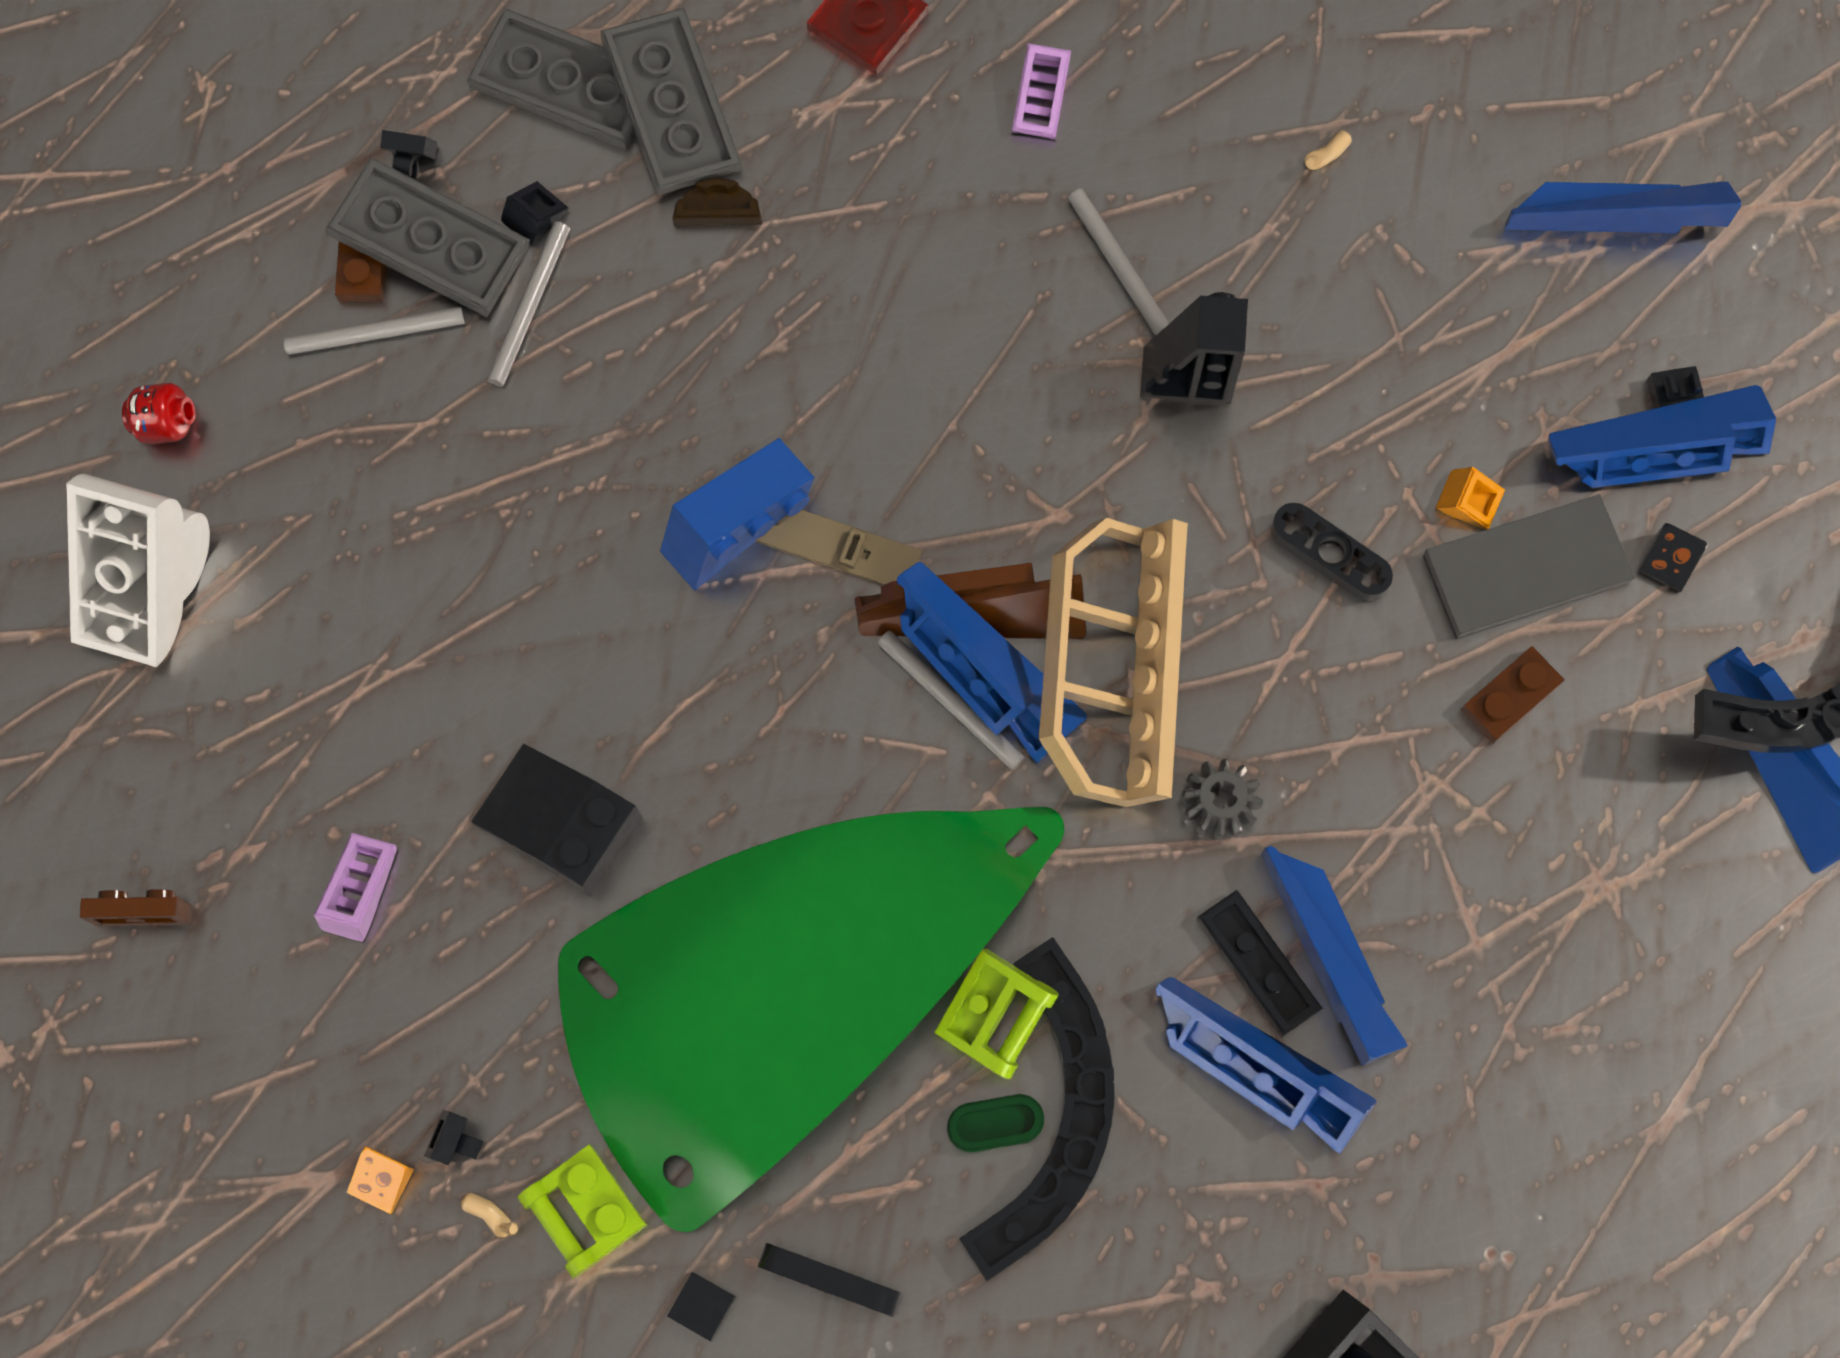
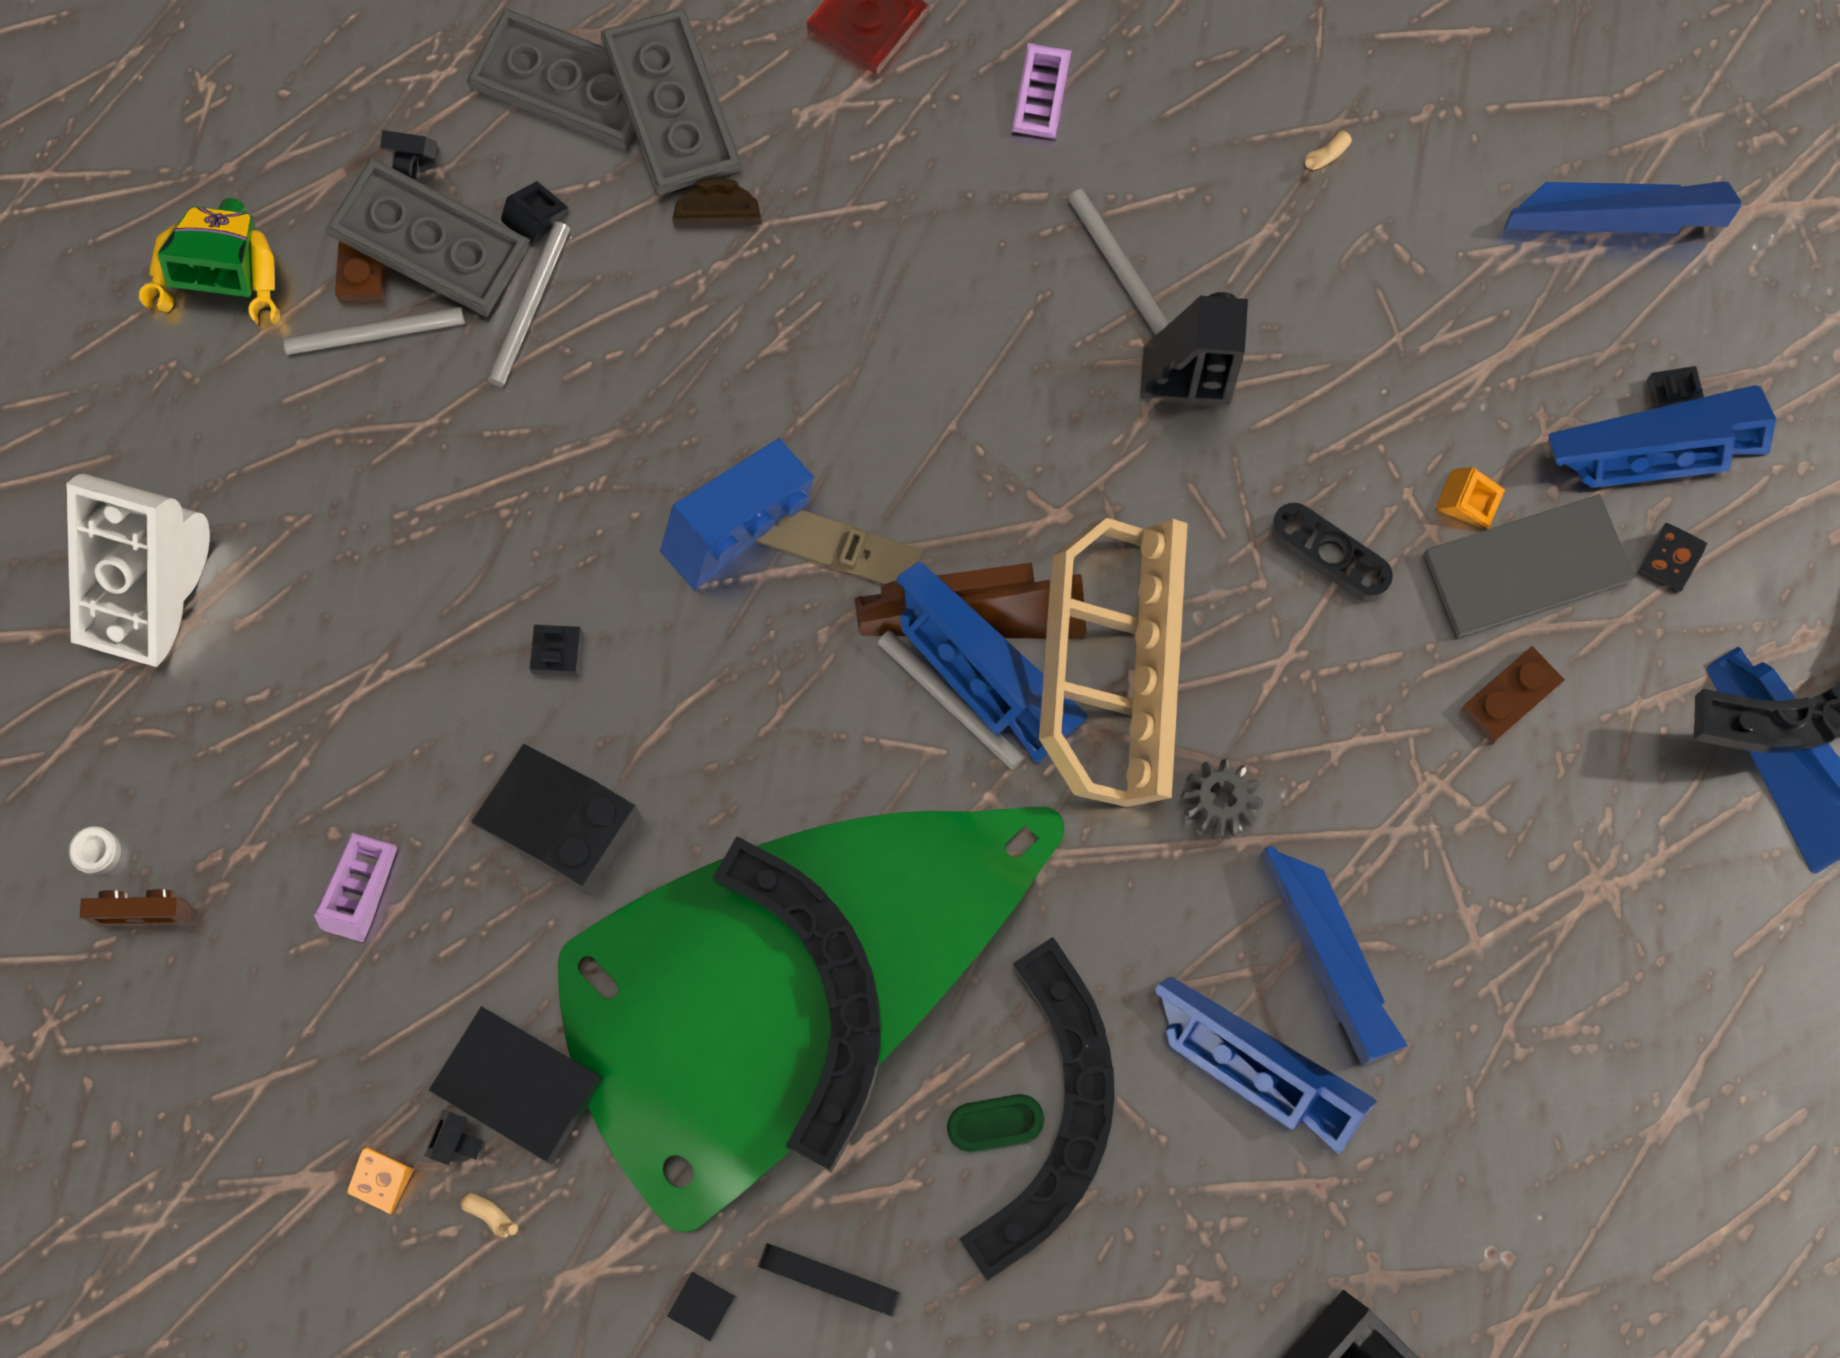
(94, 851): none -> white tile
(158, 413): red head -> none
(213, 254): none -> torso
(516, 1084): none -> black tile
(556, 650): none -> black tile
(597, 1202): lime plate -> none
(849, 990): none -> black plate
(981, 1006): lime plate -> none
(1259, 963): black tile -> none

